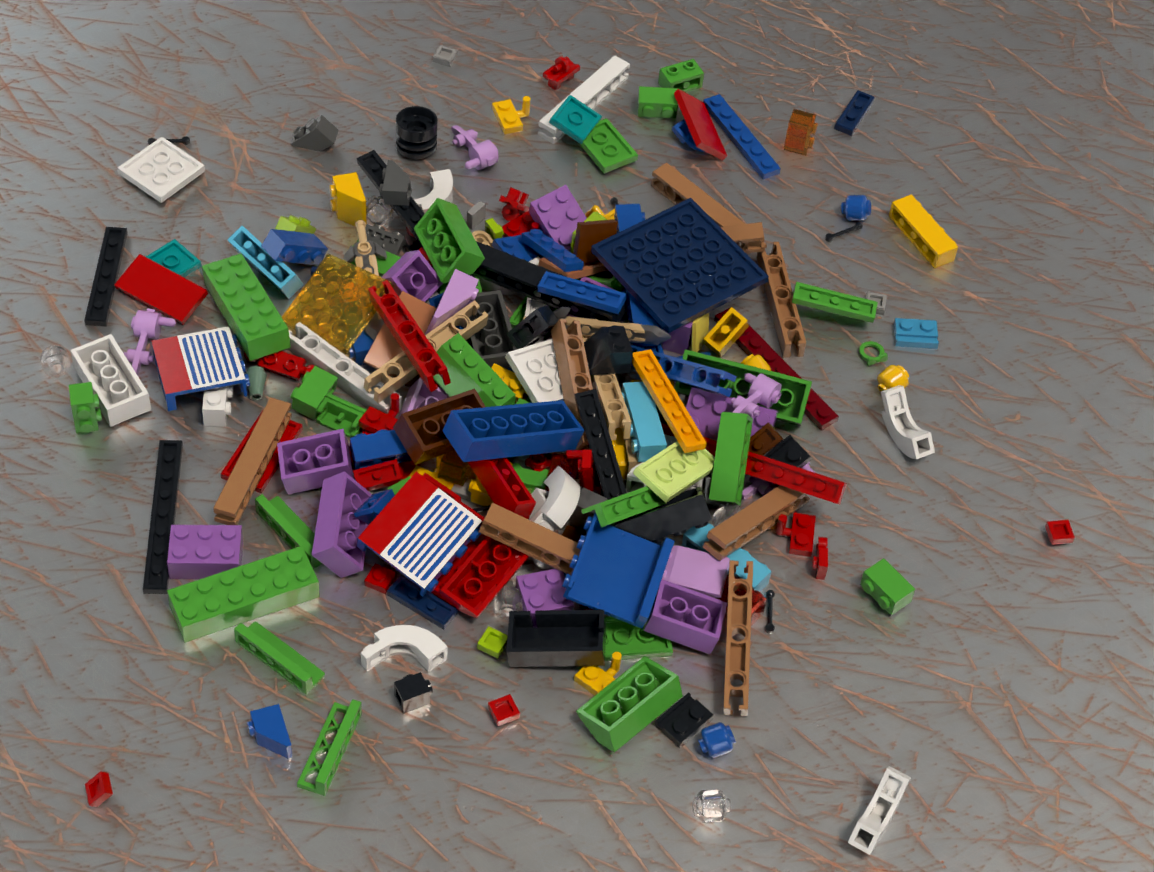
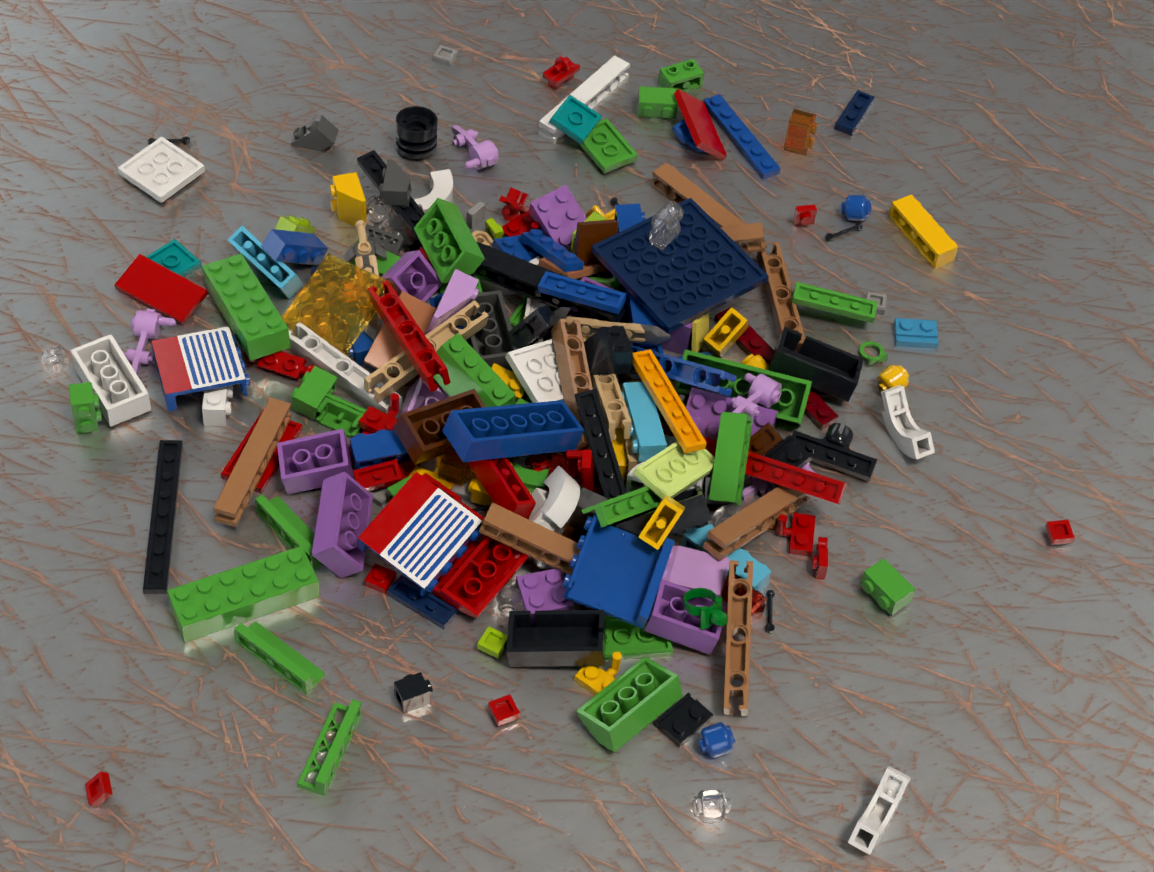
(106, 276): black tile -> none
(203, 550): medium lavender brick -> none
(257, 382): sand green cone -> none
(270, 730): blue slope -> none
(373, 506): blue slope -> none
(407, 641): white arch -> none
(508, 116): yellow plate -> none
(661, 522): none -> yellow brick
(666, 225): none -> clear brick
(709, 615): none -> green piece
(804, 215): none -> red plate
(825, 365): none -> black piece
(835, 452): none -> black plate

